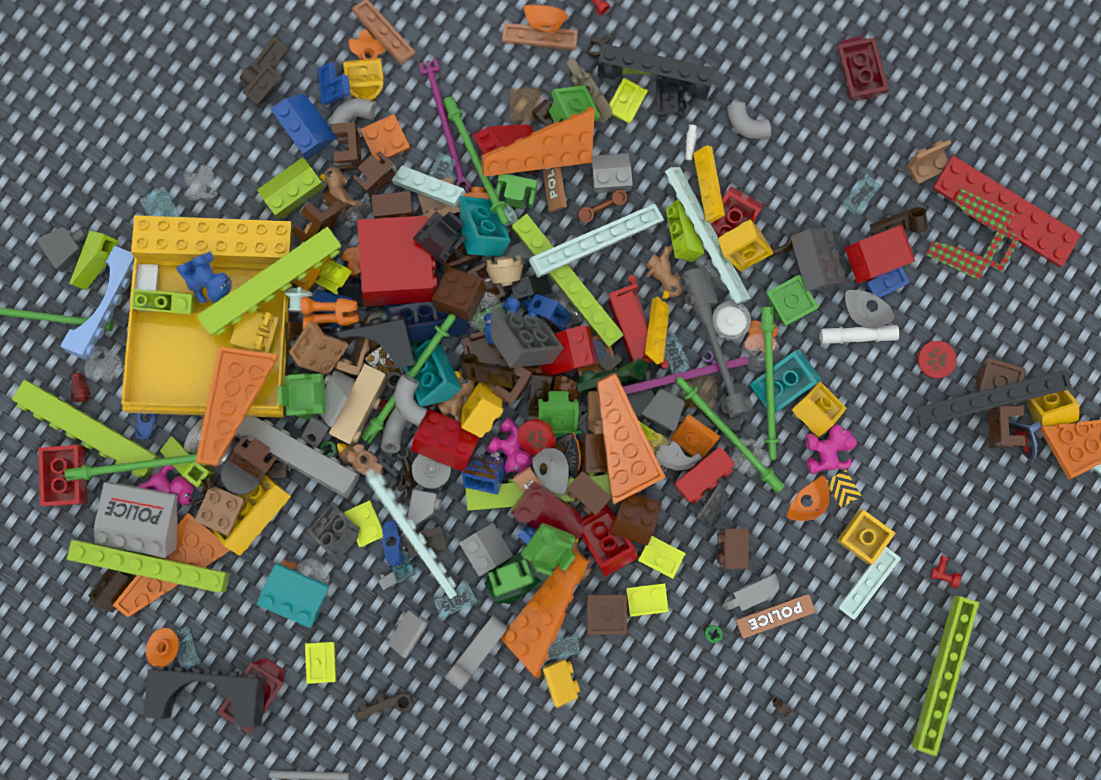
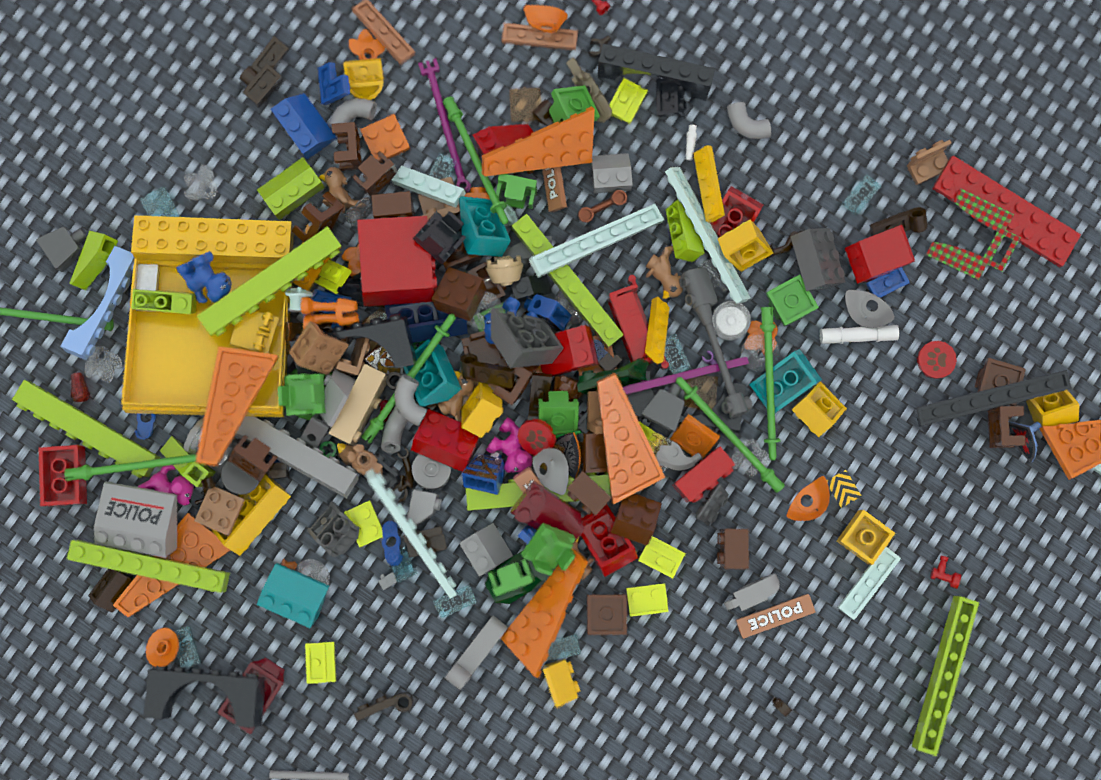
(408, 632): light grey slope -> none
(711, 628): green bush -> none
(839, 440): dark pink animal -> none
(862, 68): dark red slope -> none

